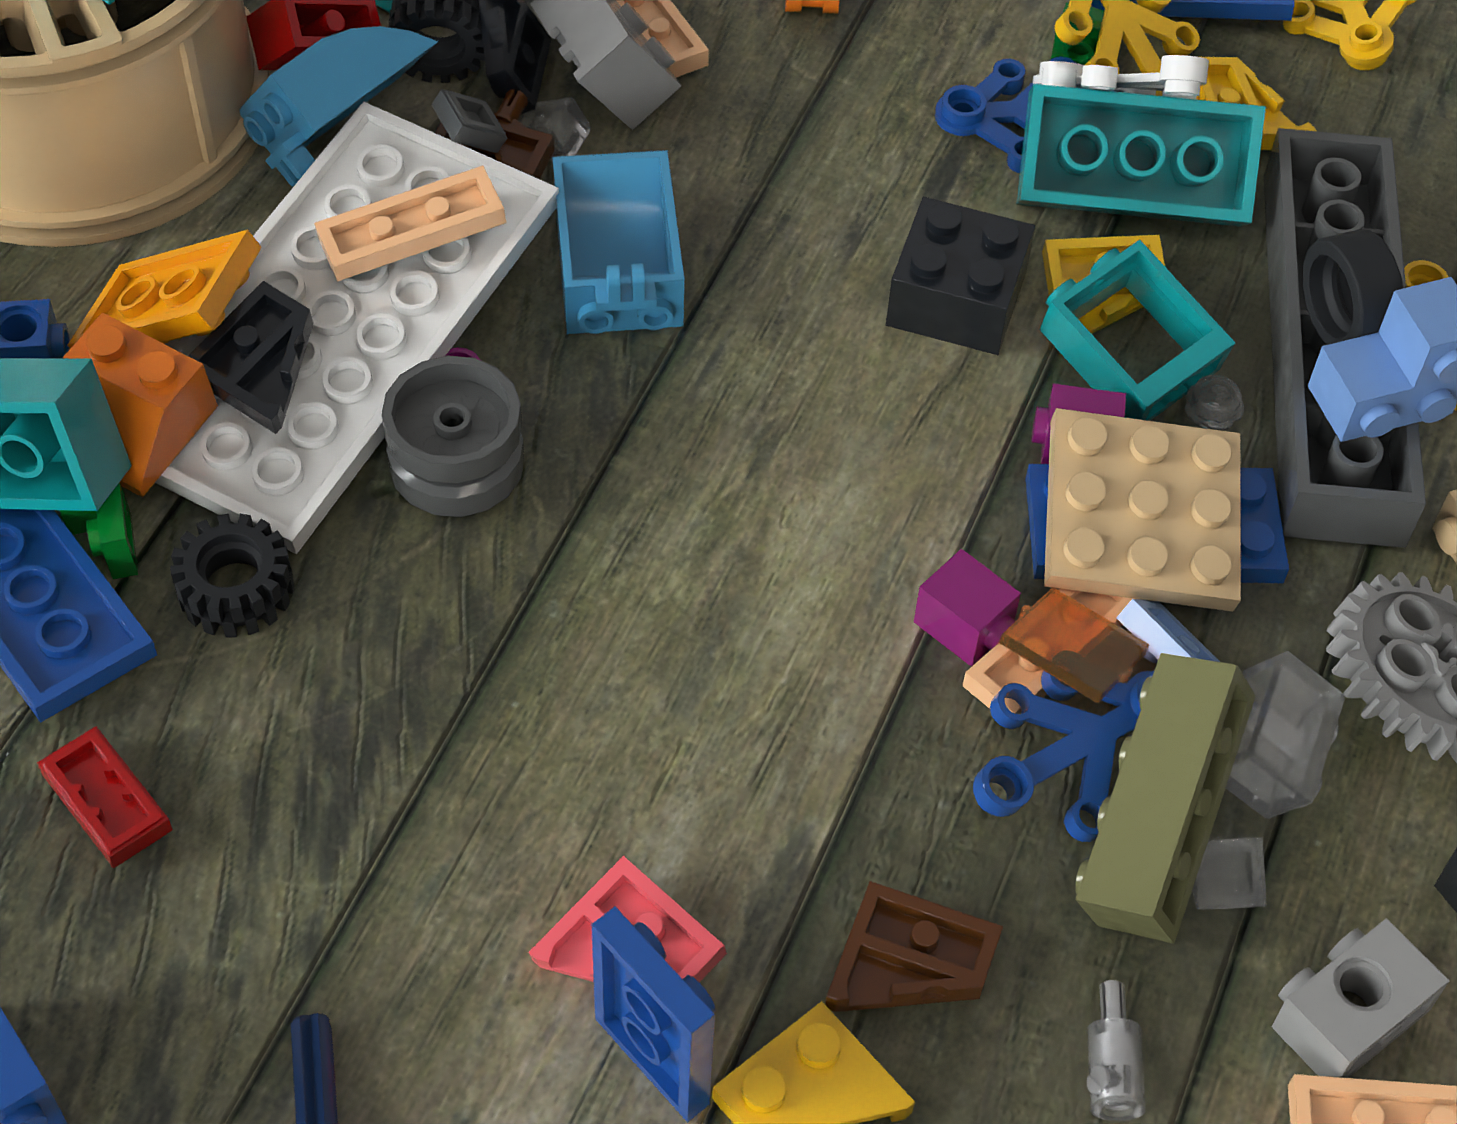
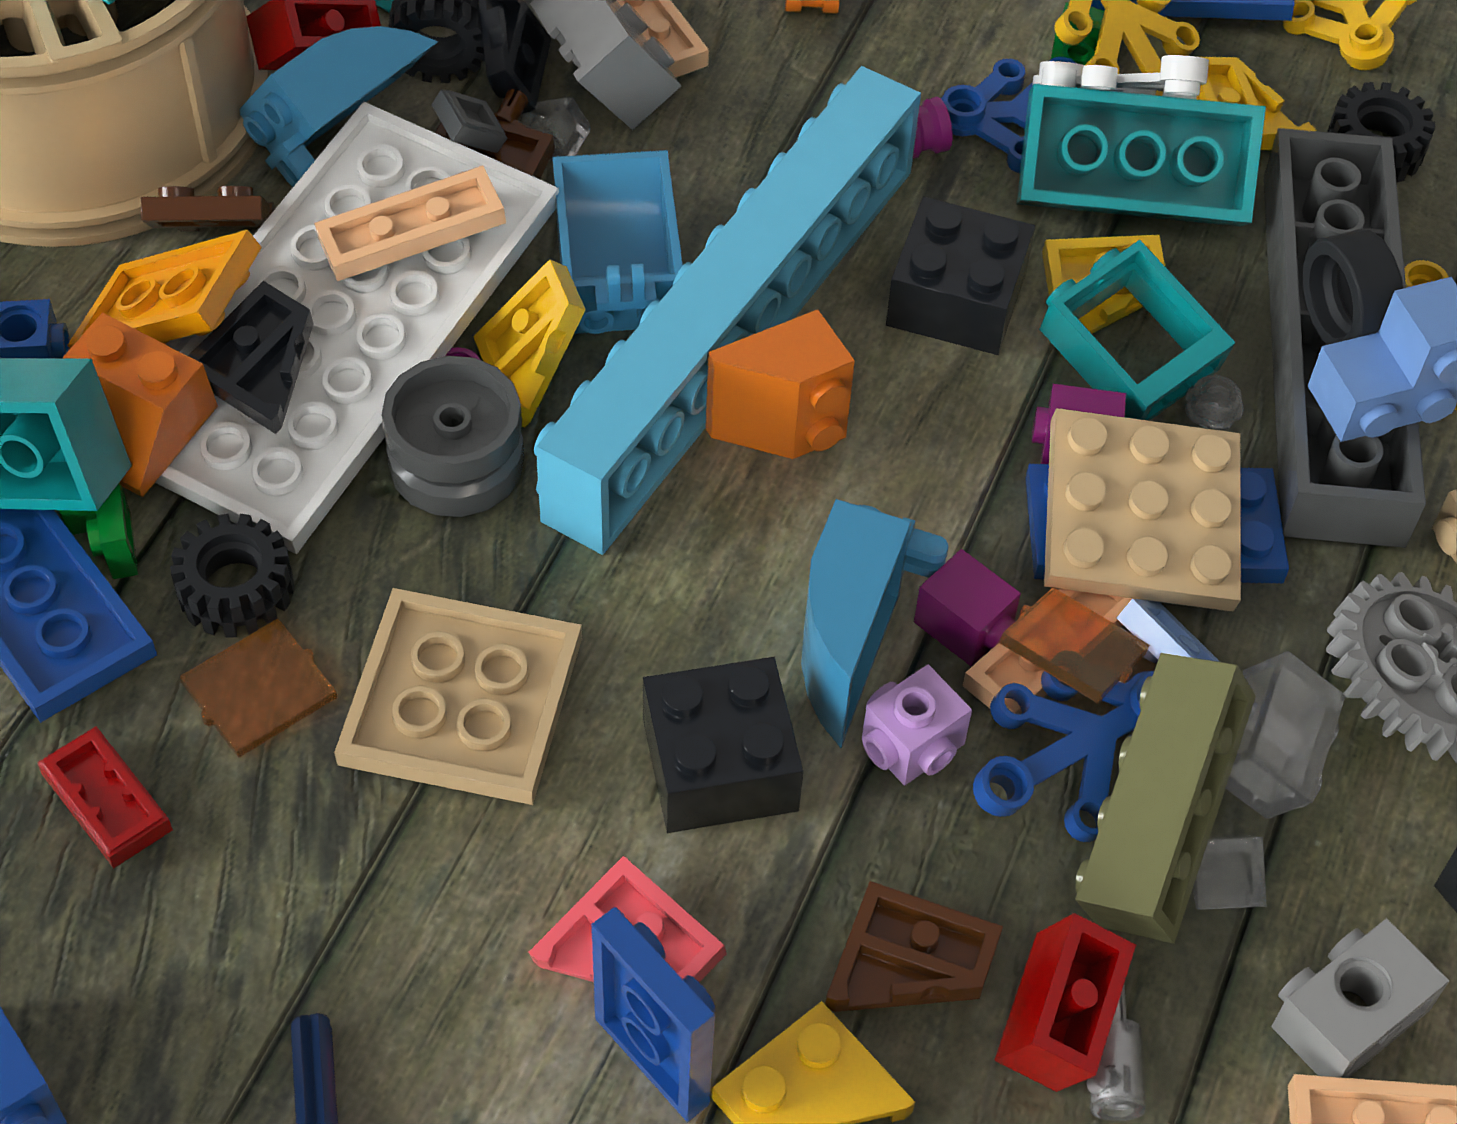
(180, 209): none -> reddish brown plate
(258, 687): none -> clear orange piece
(460, 696): none -> tan plate
(533, 333): none -> yellow wing
(721, 744): none -> black brick
(752, 275): none -> medium azure brick
(781, 388): none -> orange slope
(852, 599): none -> dark azure piece
(915, 725): none -> lavender brick
(933, 127): none -> magenta wheel
(1065, 1003): none -> red brick
(1391, 113): none -> black tyre

